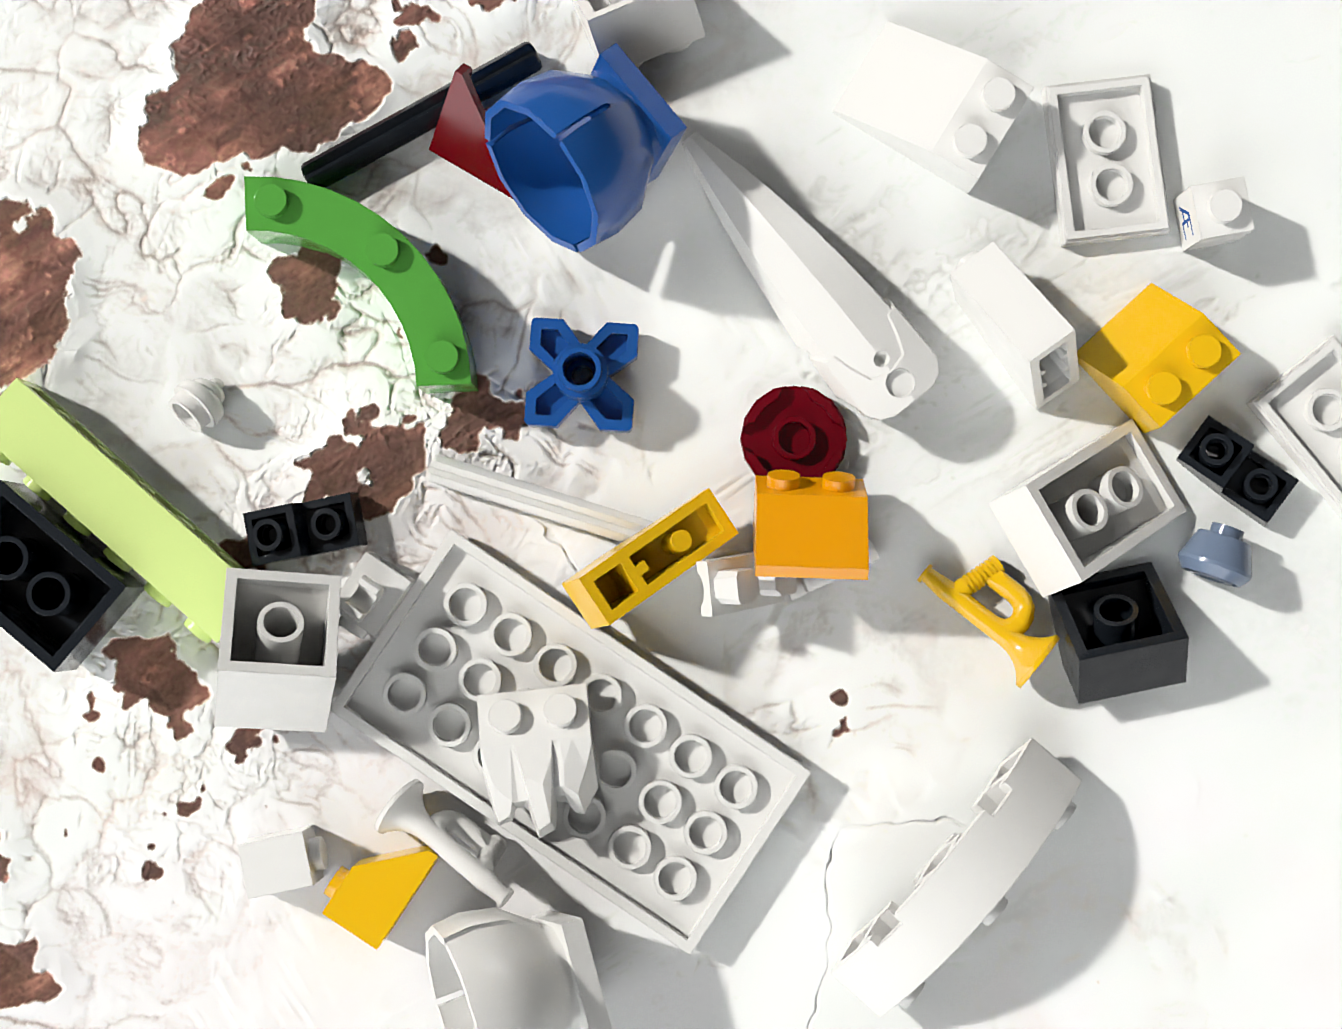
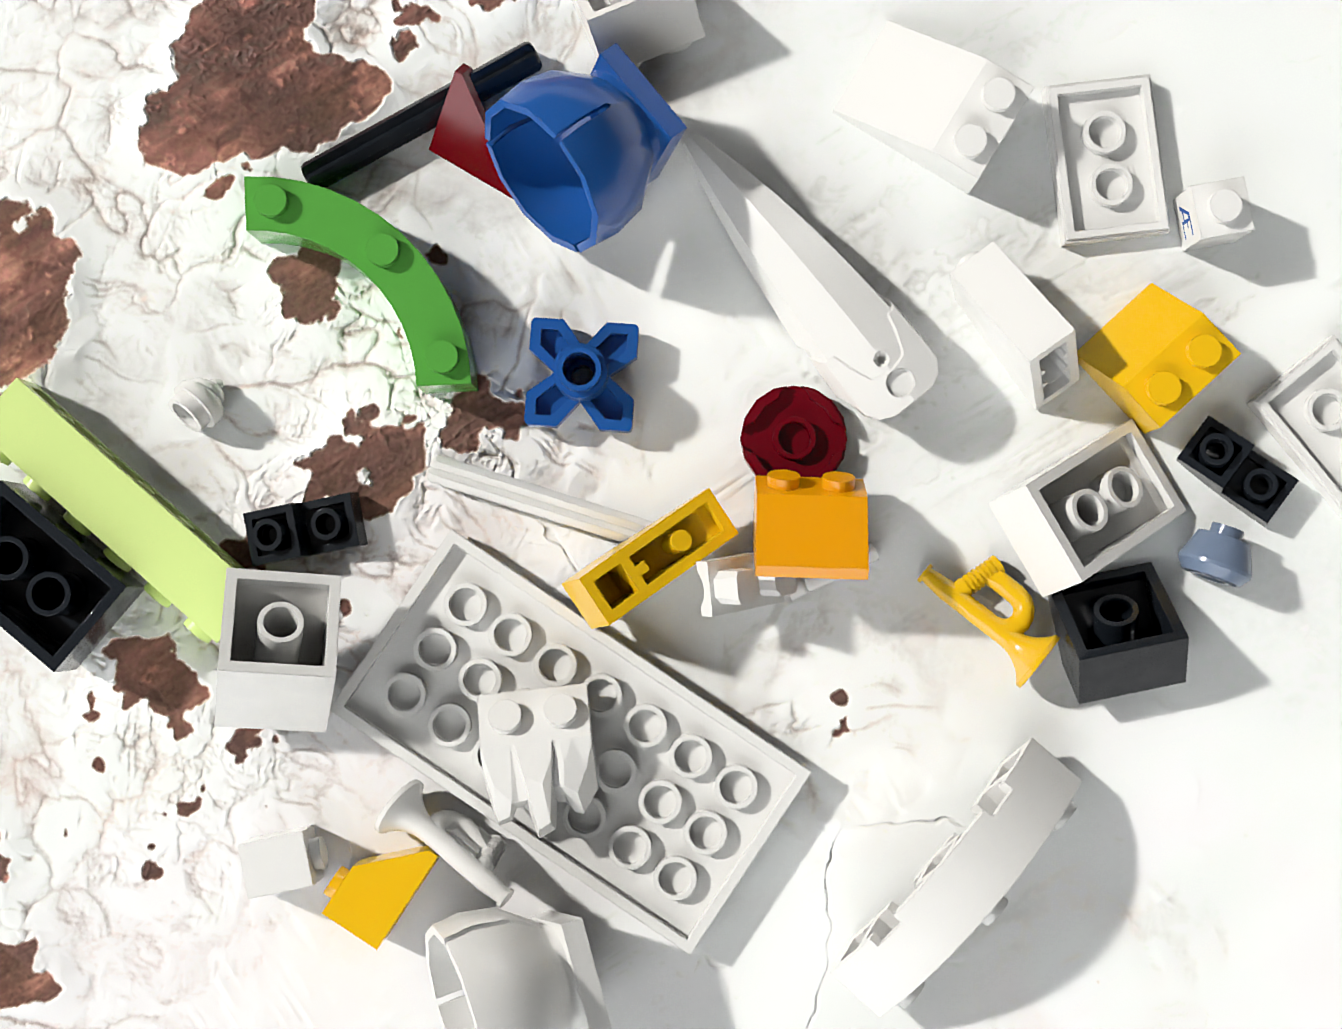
(372, 595): white brick -> none

